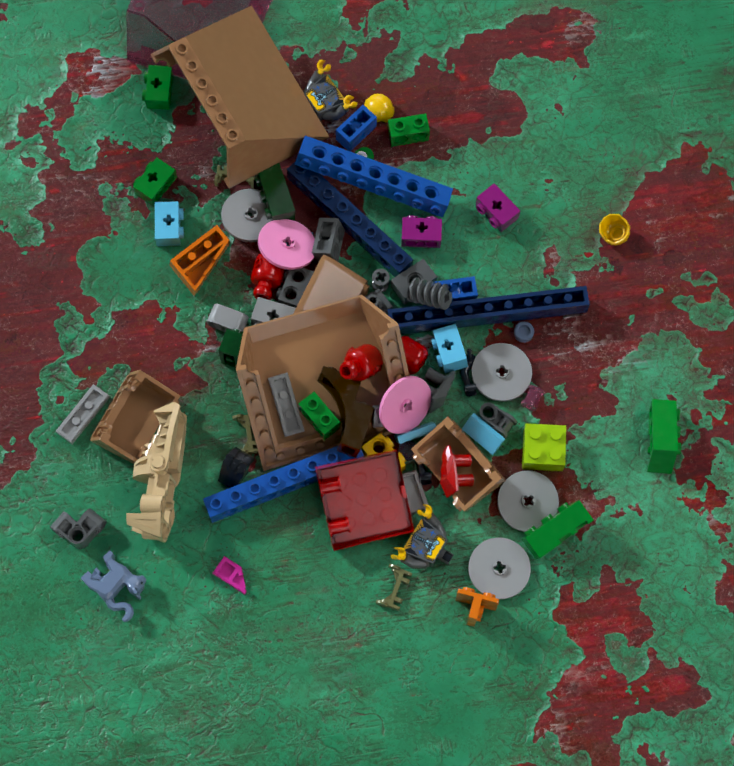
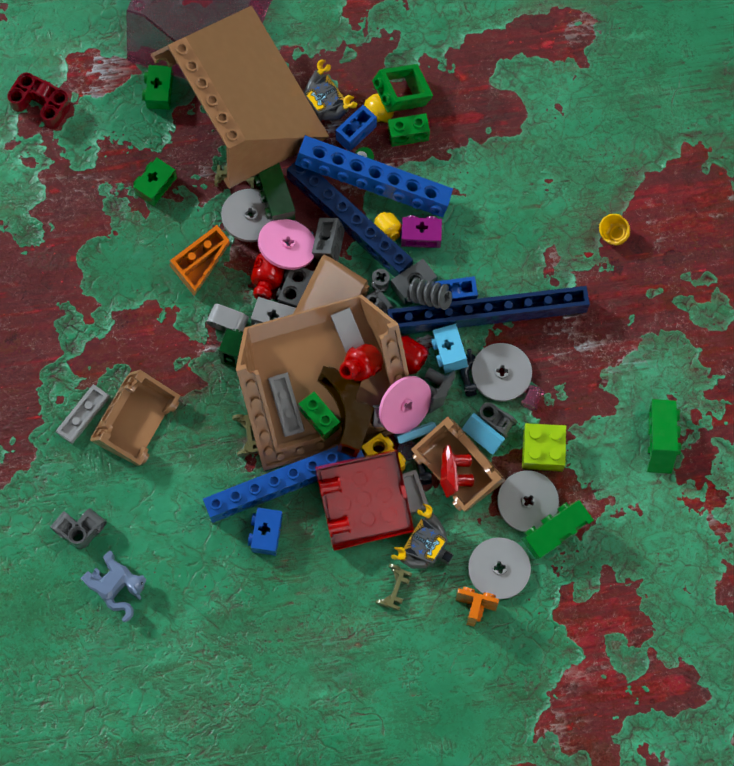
(42, 93): none -> dark red beam
(162, 472): tan piece -> none
(165, 213): medium azure brick -> none
(231, 574): dark pink tile -> none
(235, 467): black hand -> none
(266, 543): none -> blue brick
(347, 329): none -> light grey tile
(389, 225): none -> yellow head
(415, 81): none -> green window
(495, 198): magenta brick -> none
(523, 332): sand blue tile -> none

